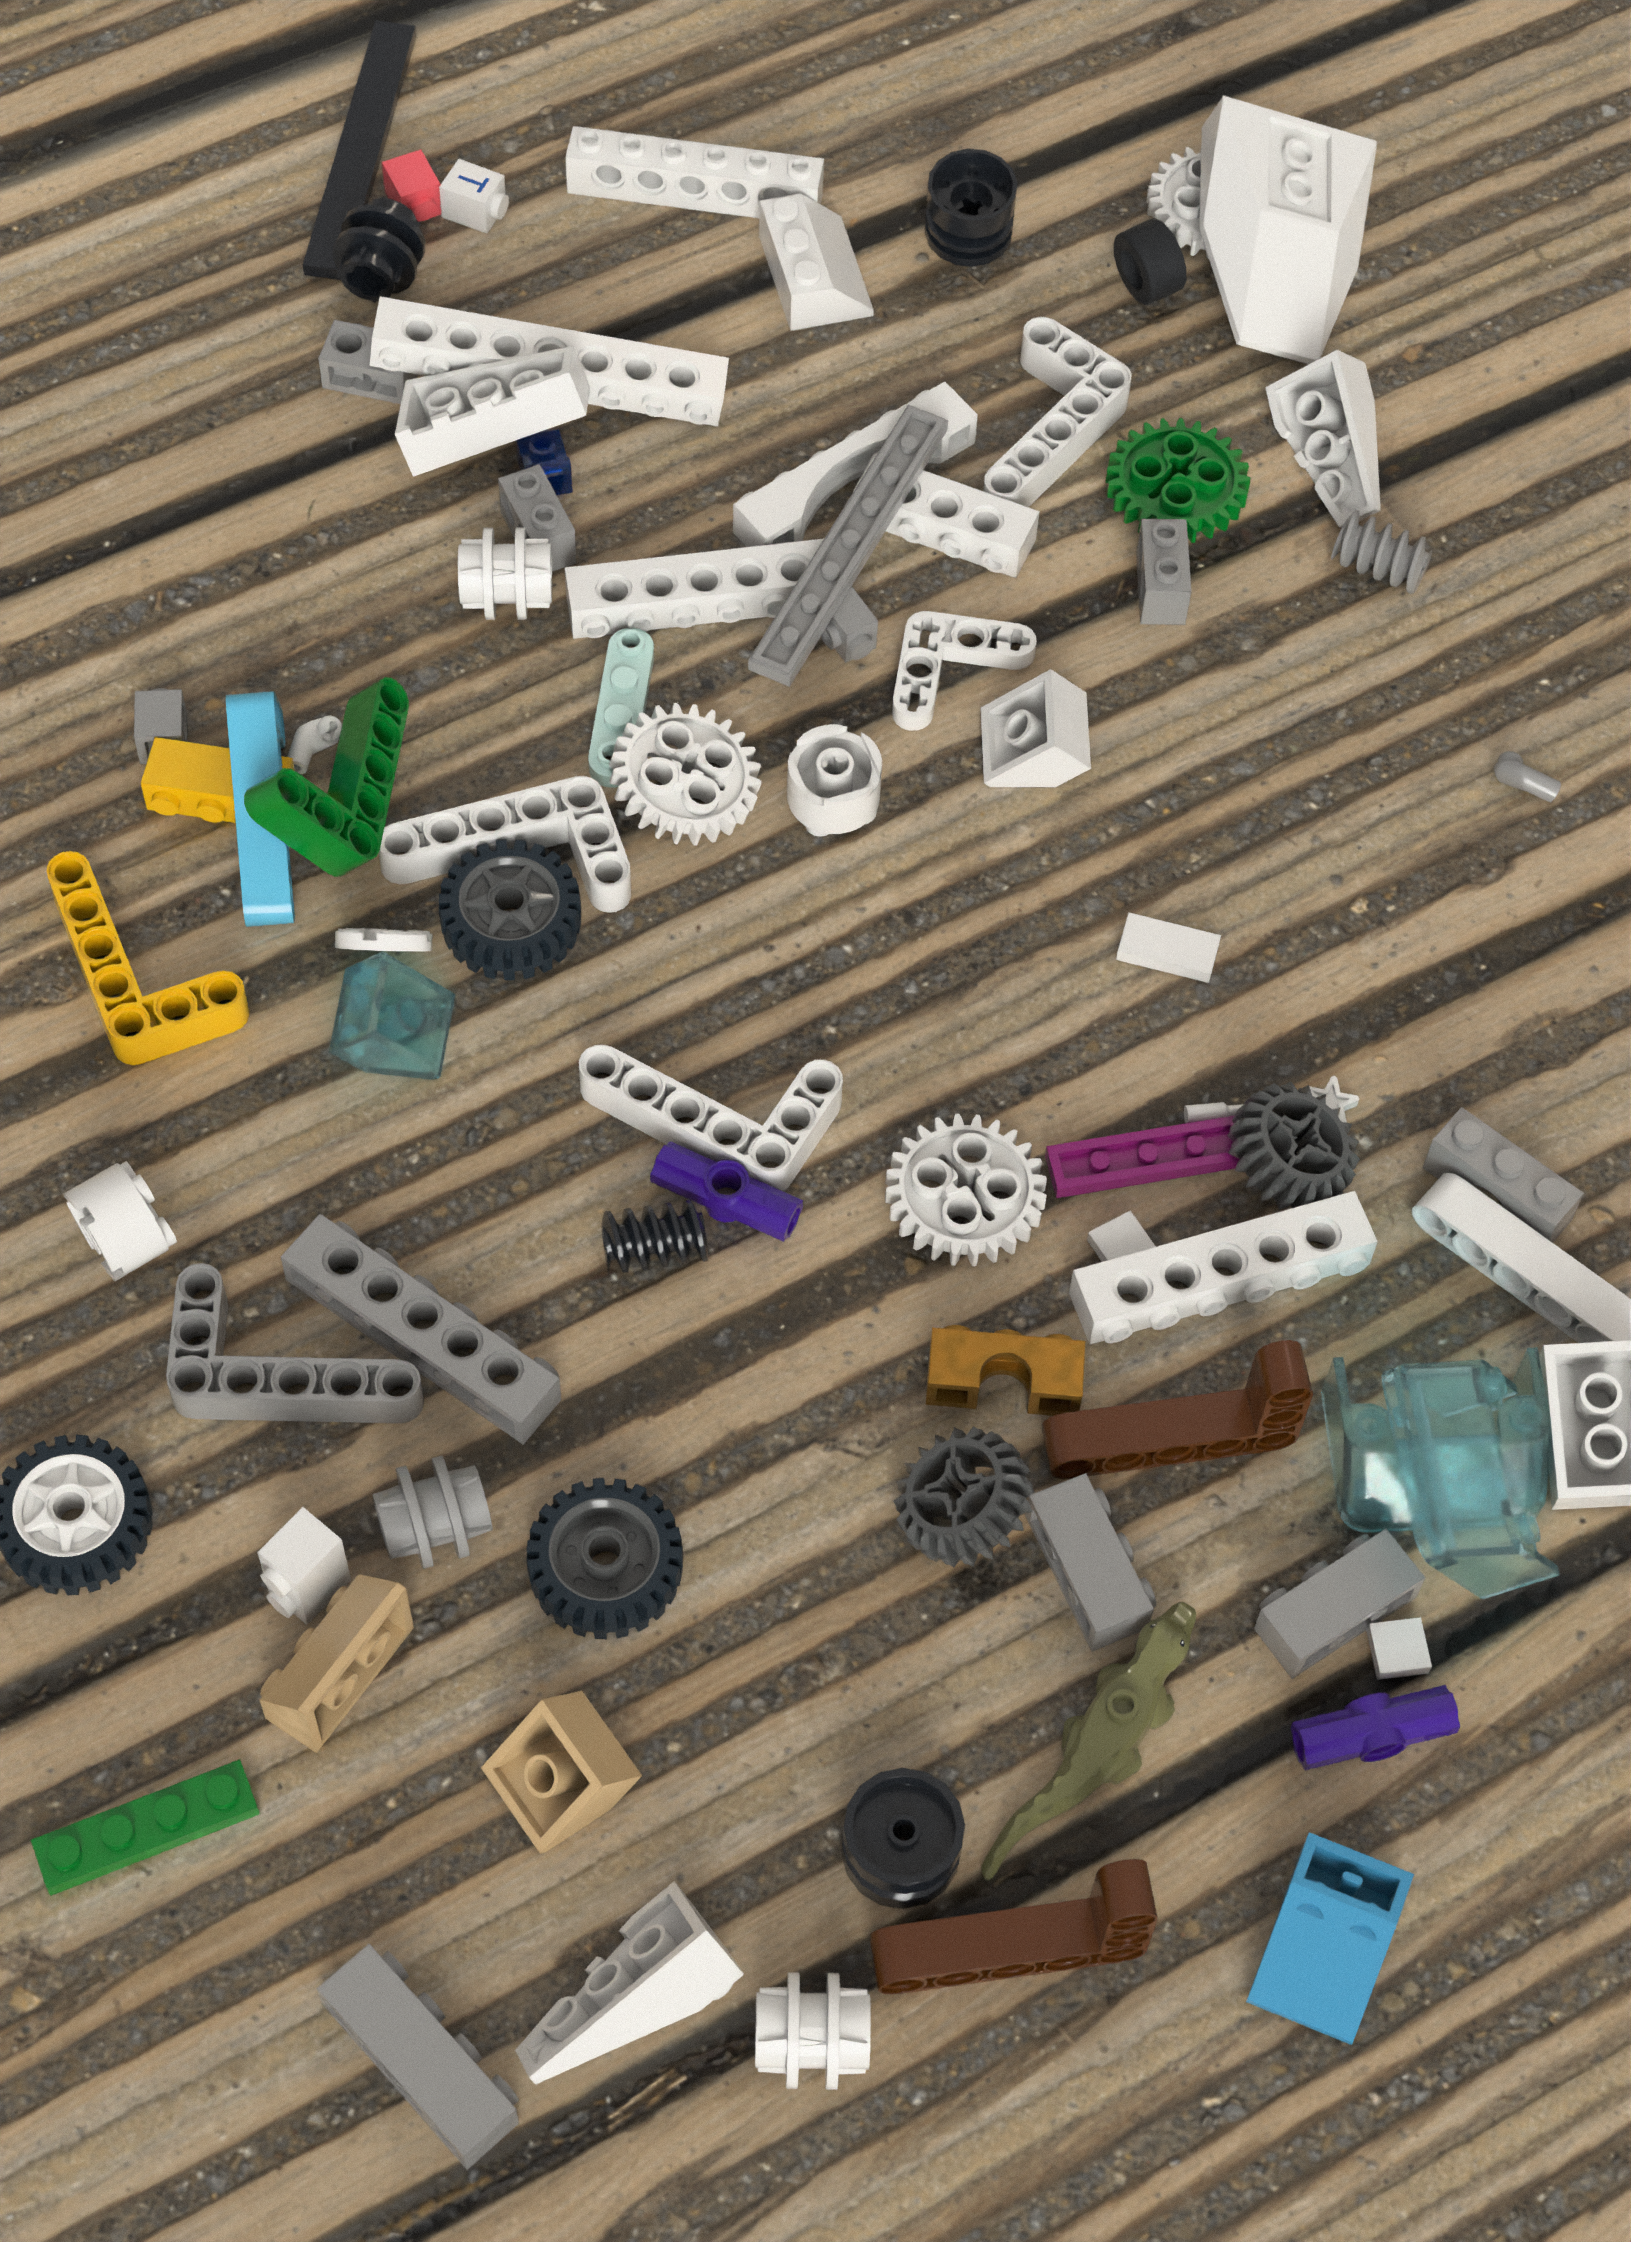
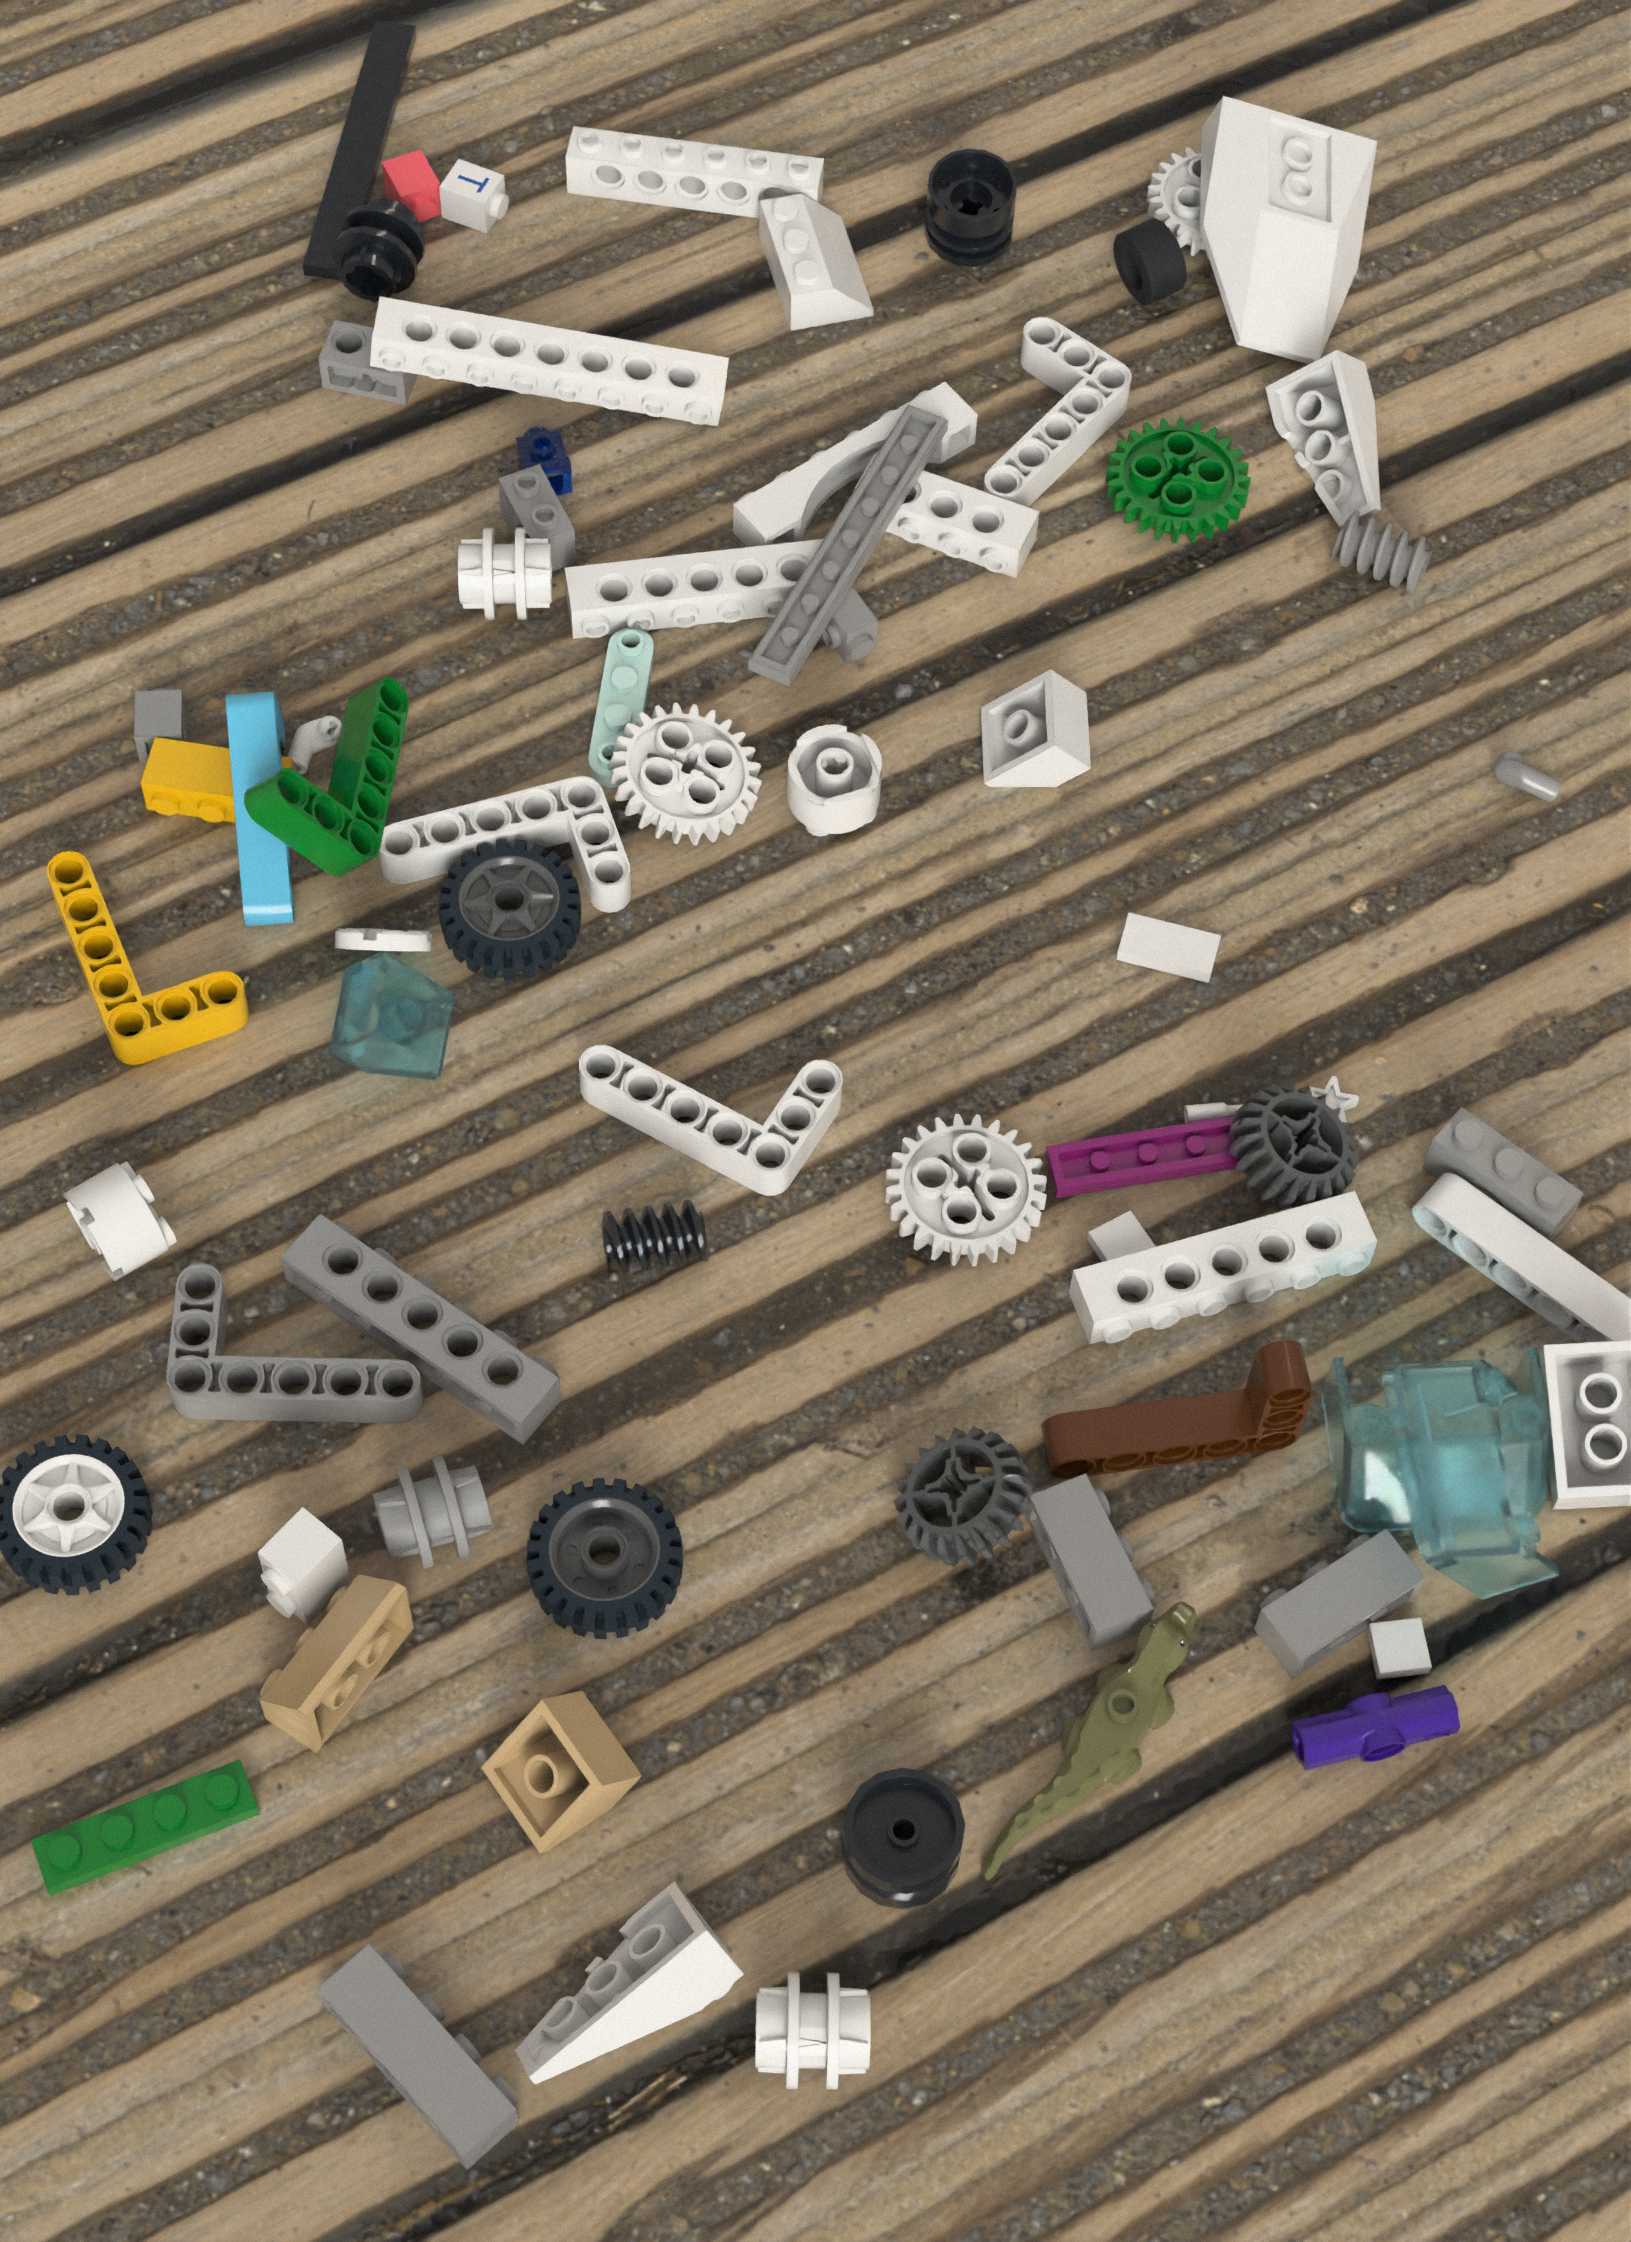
(488, 406): white wedge -> none
(700, 1178): dark purple piece -> none
(944, 645): white beam -> none
(1022, 1941): reddish brown beam -> none
(1046, 1366): pearl gold arch -> none
(1163, 571): light grey brick -> none
(1330, 1938): dark azure slope -> none

